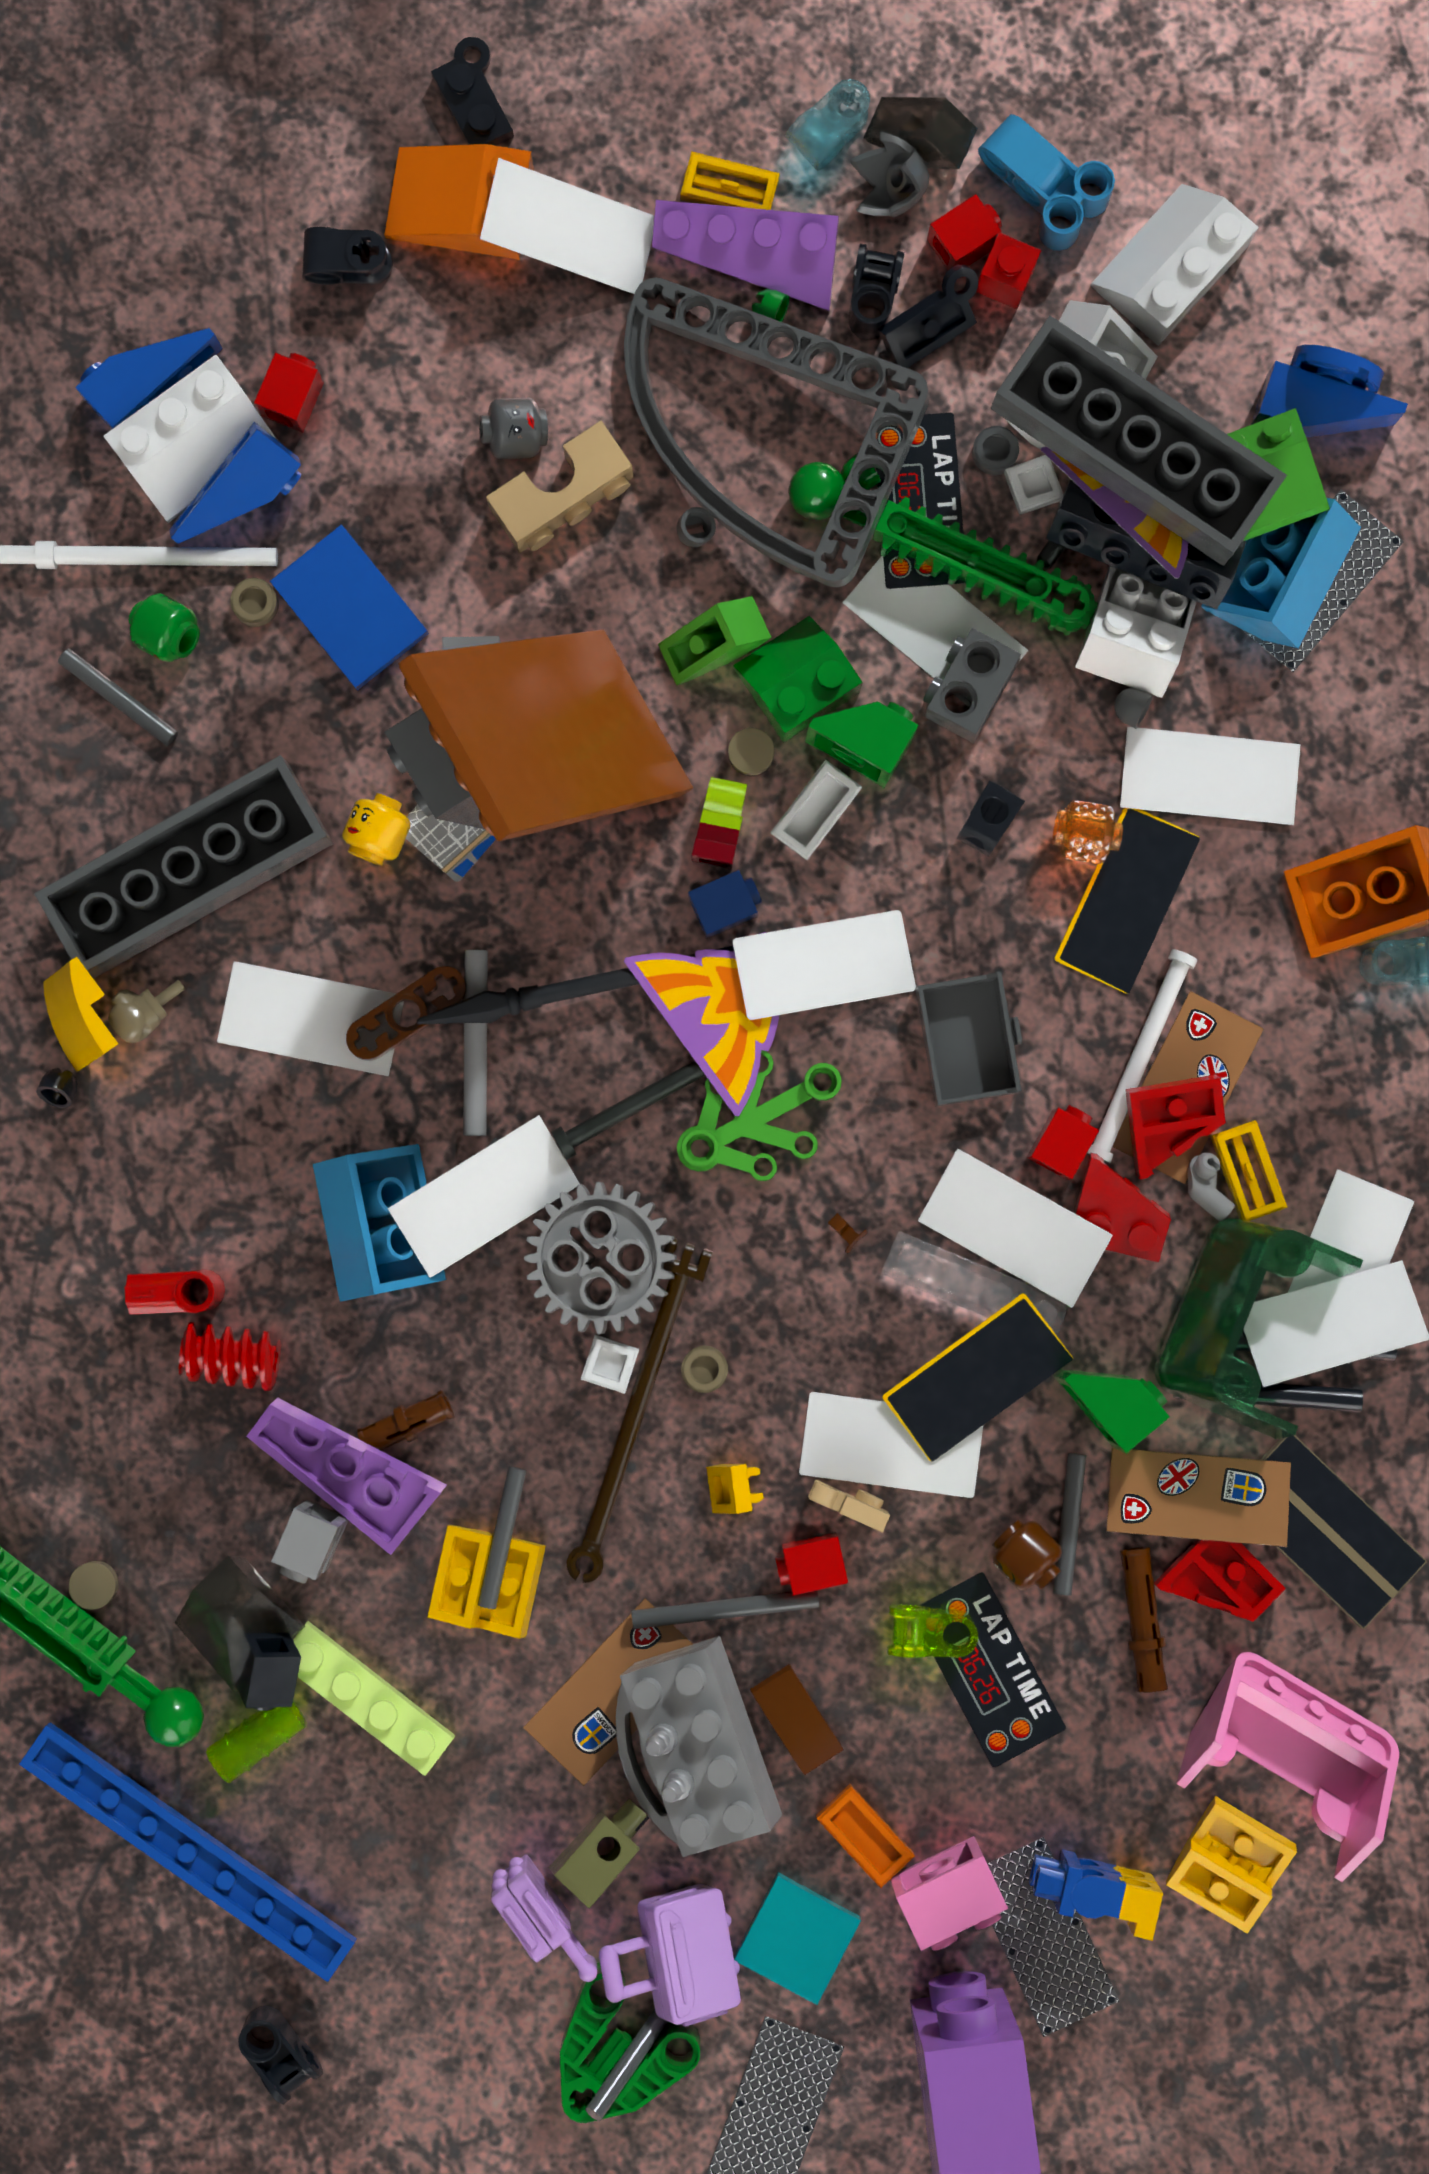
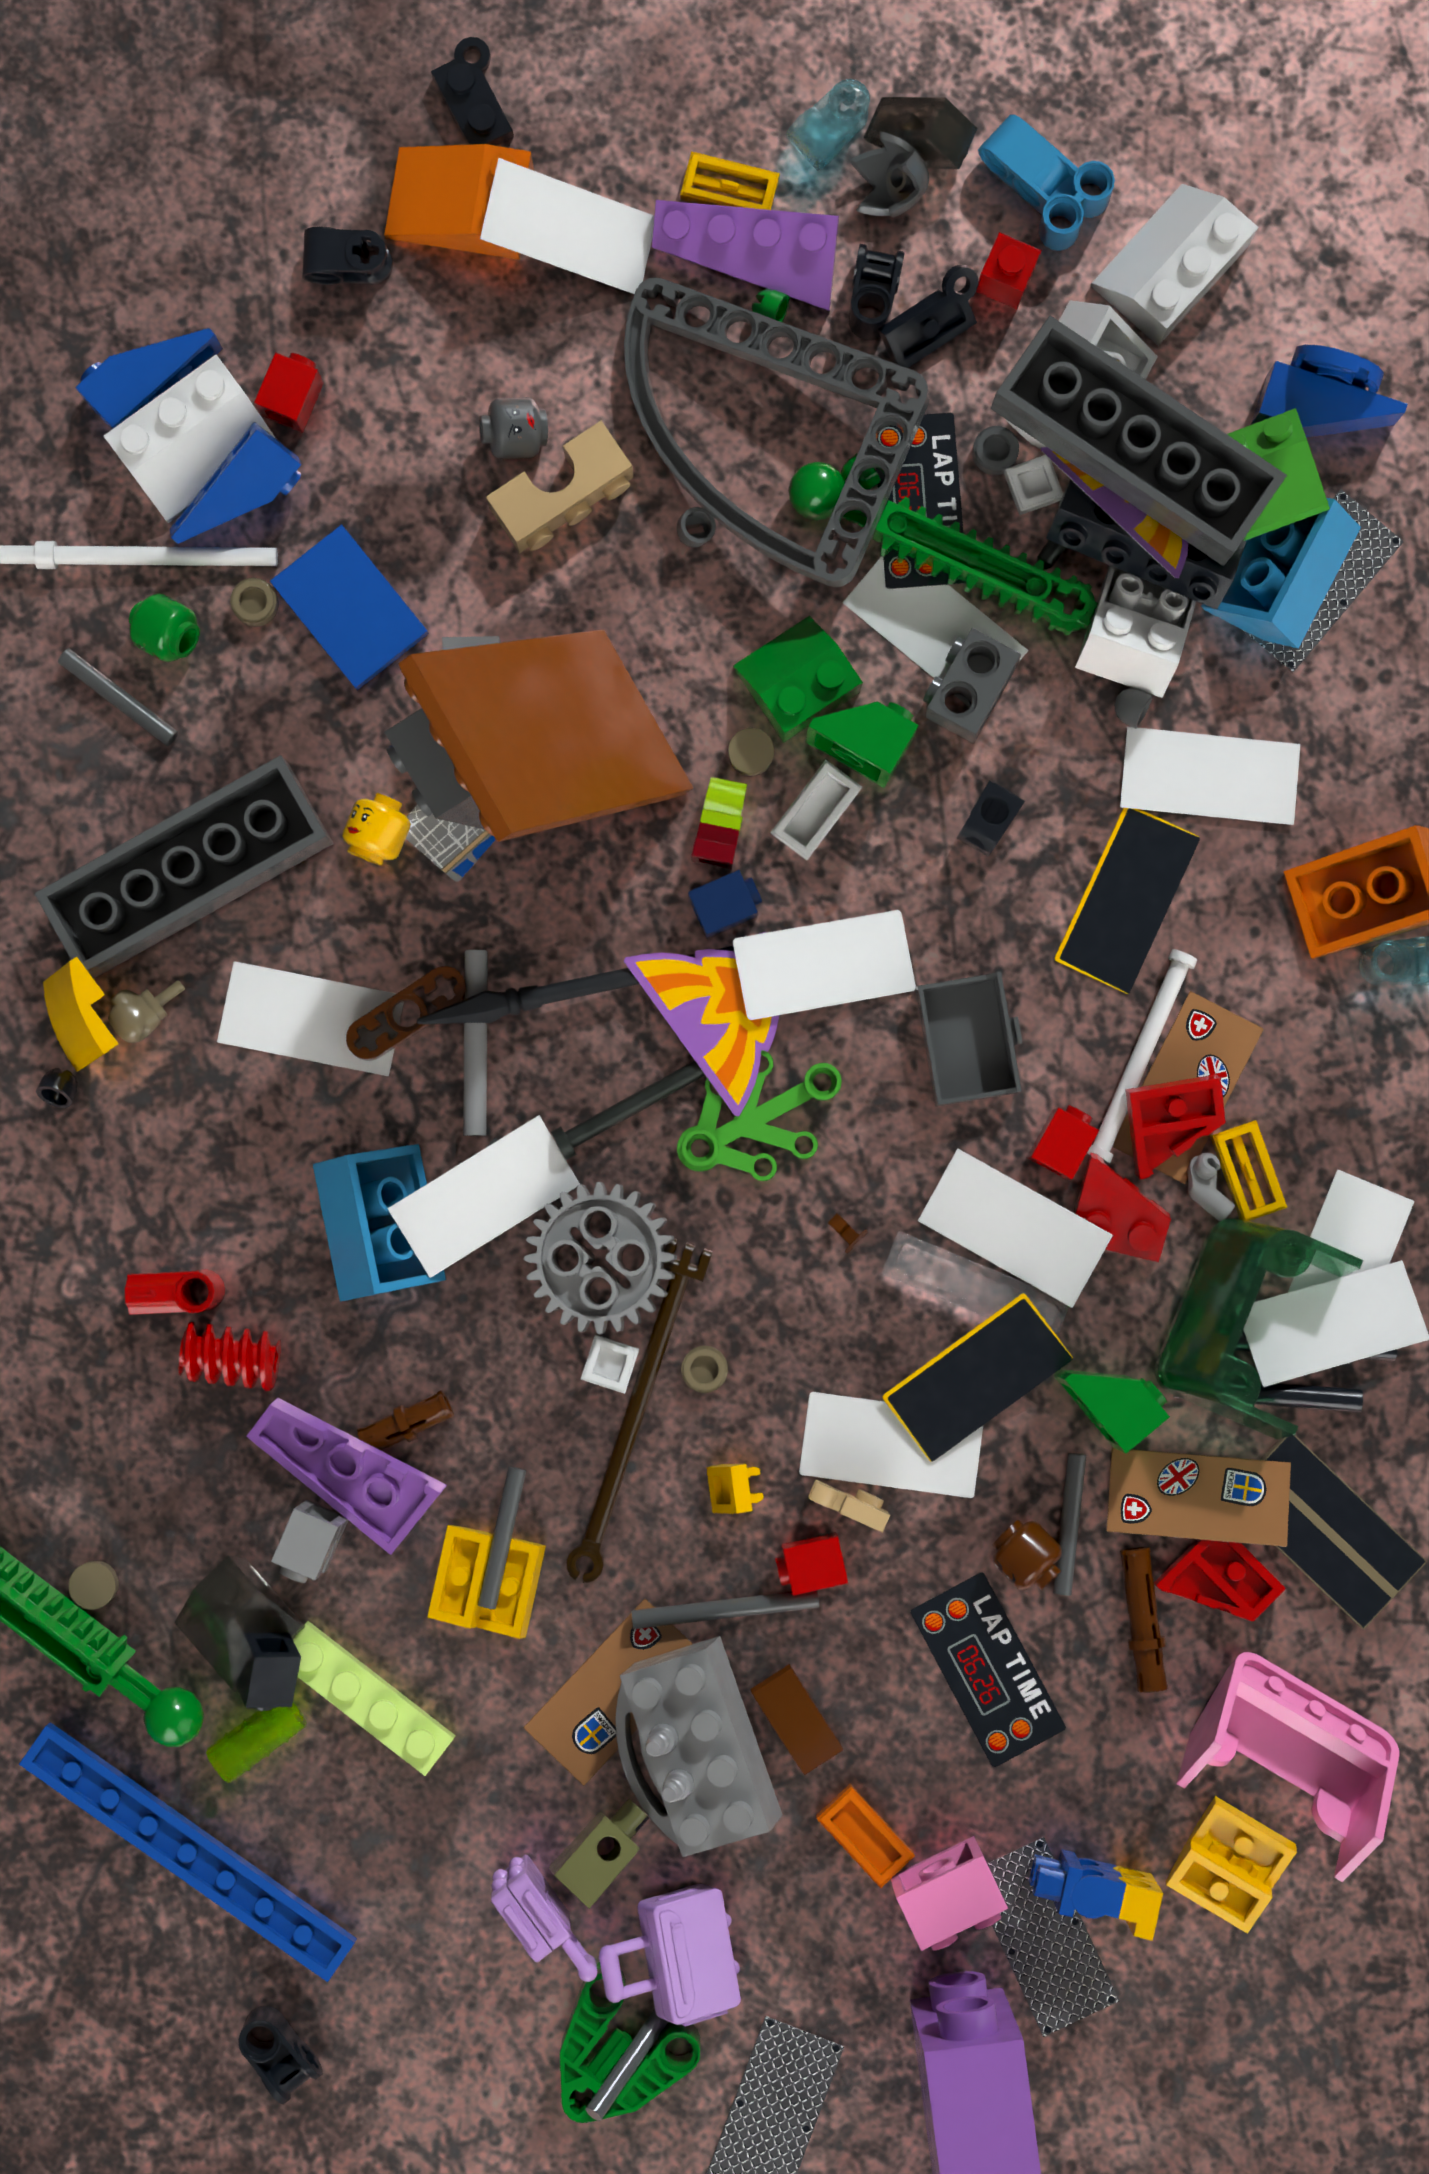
(714, 639): bright green slope -> none
(797, 1938): teal tile -> none
(927, 1632): clear neon green piece -> none
(964, 233): red brick -> none
(1086, 832): clear orange head -> none

